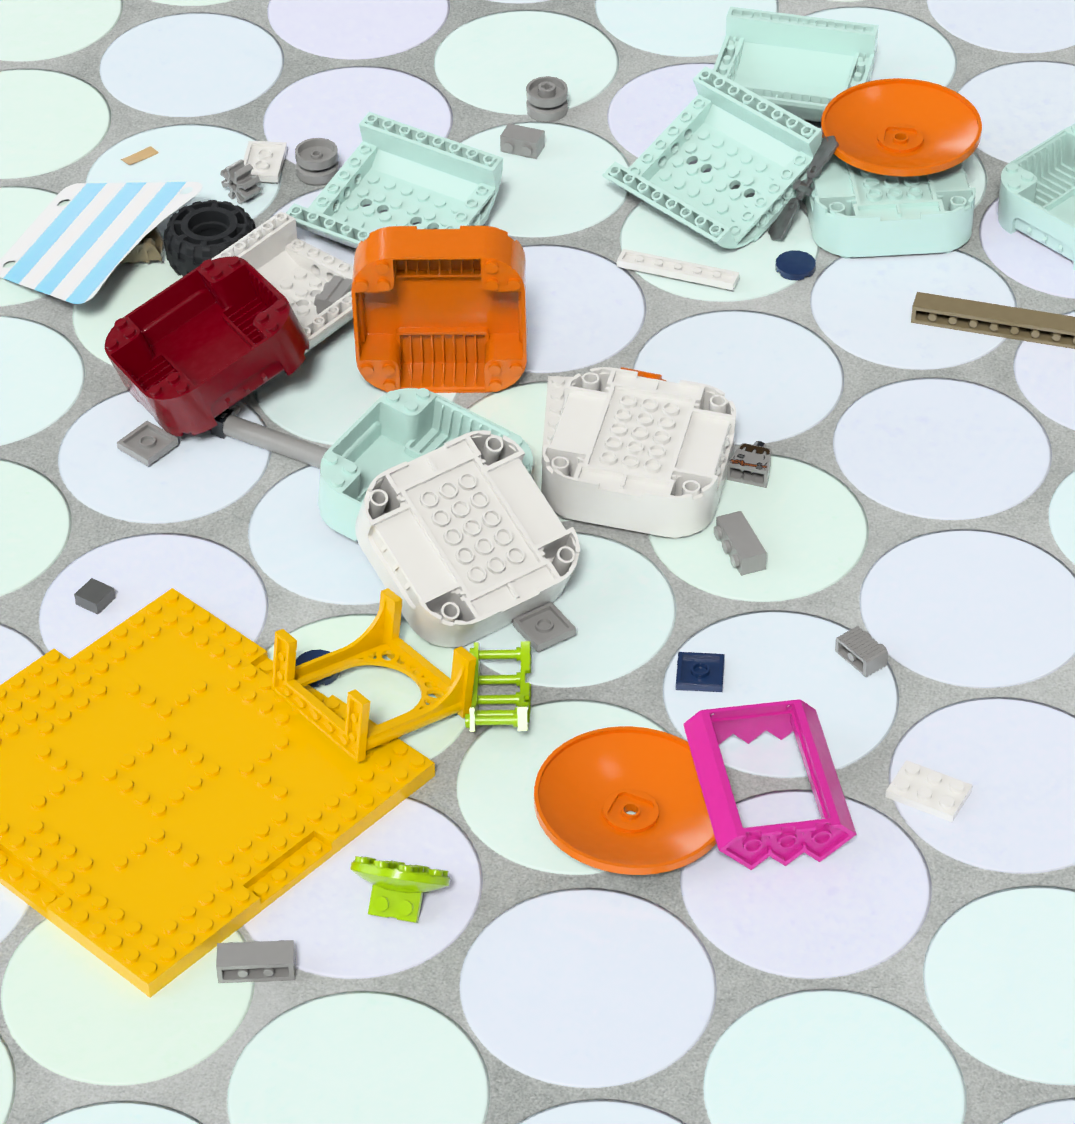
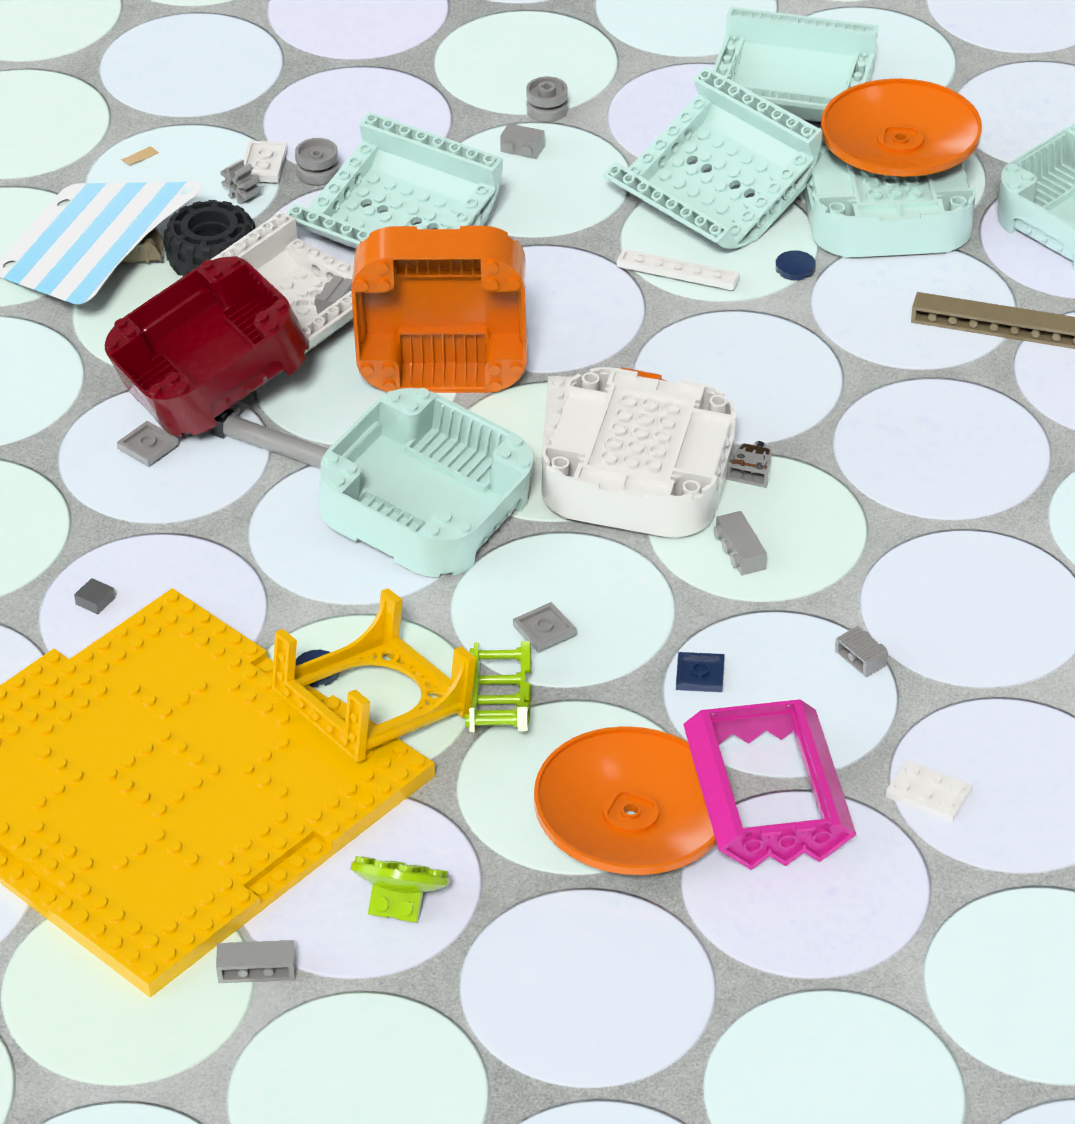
(465, 539): white container -> none
(784, 220): flat silver piece -> none

